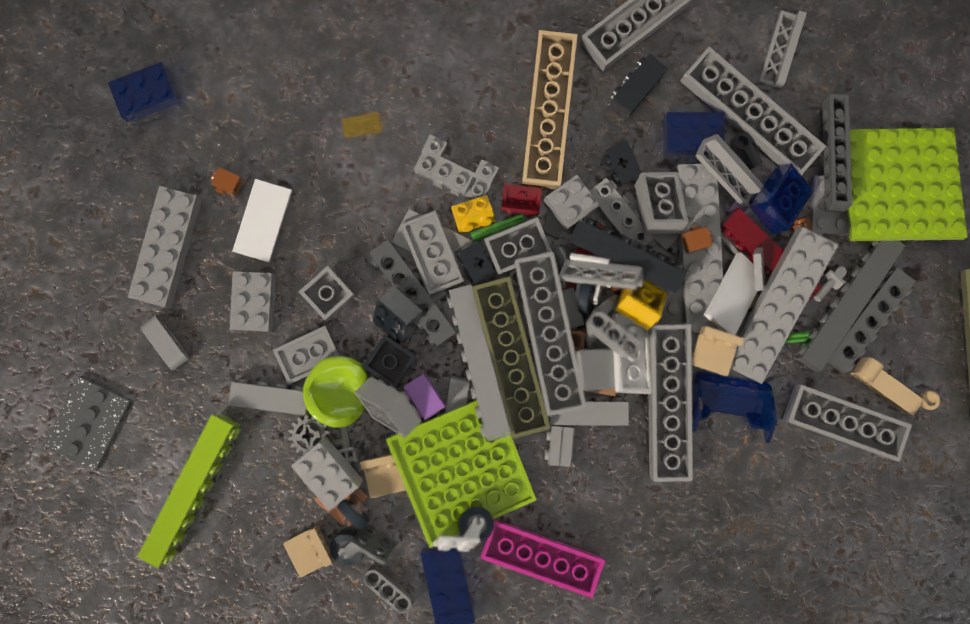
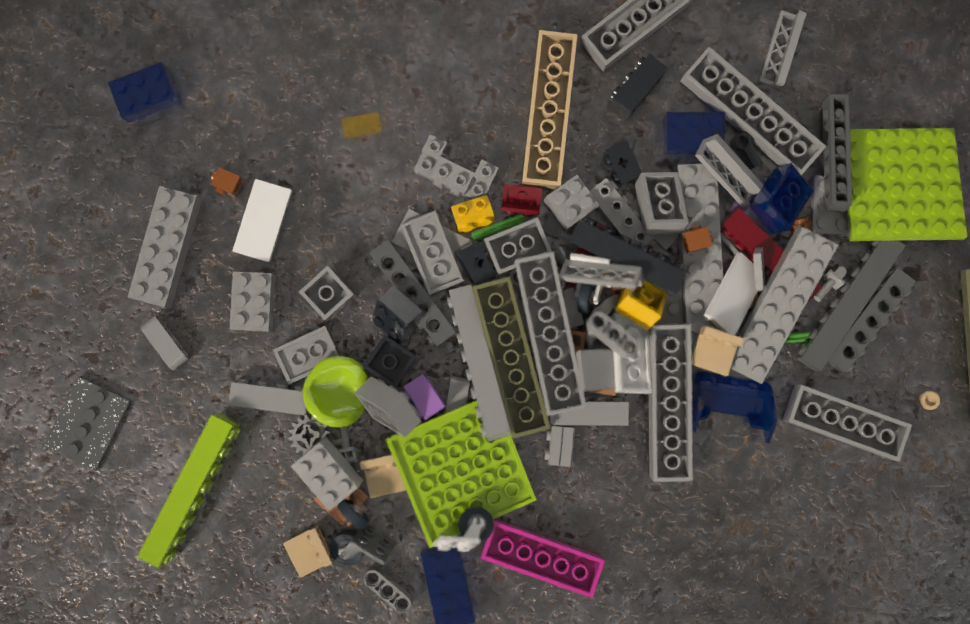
(871, 374): tan beam -> none

